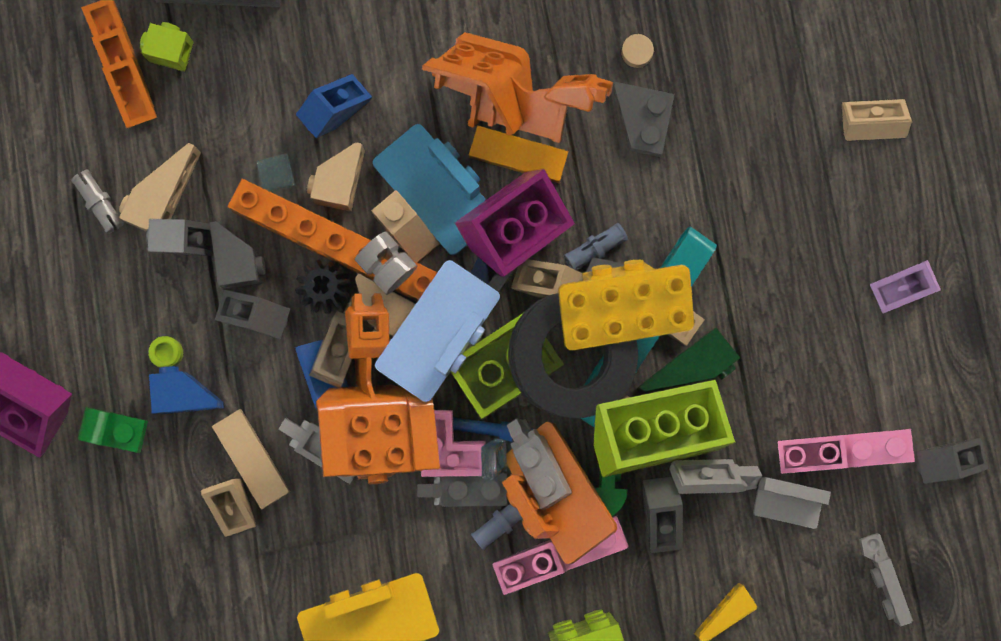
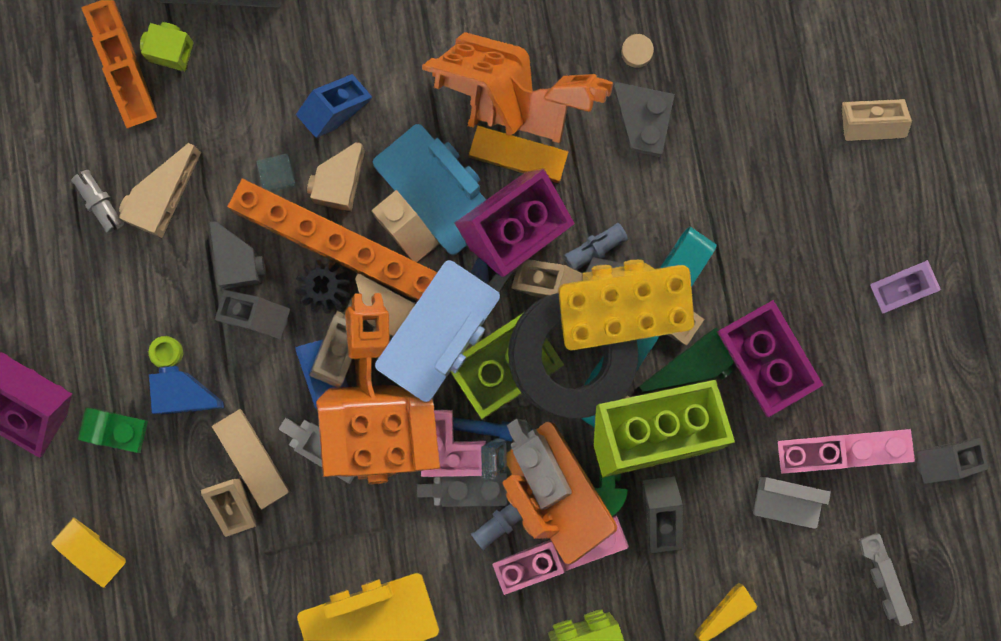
(88, 553): none -> yellow slope
(179, 237): slope -> none
(391, 273): light grey wheel -> none
(713, 476): light grey hinge -> none
(770, 358): none -> magenta slope

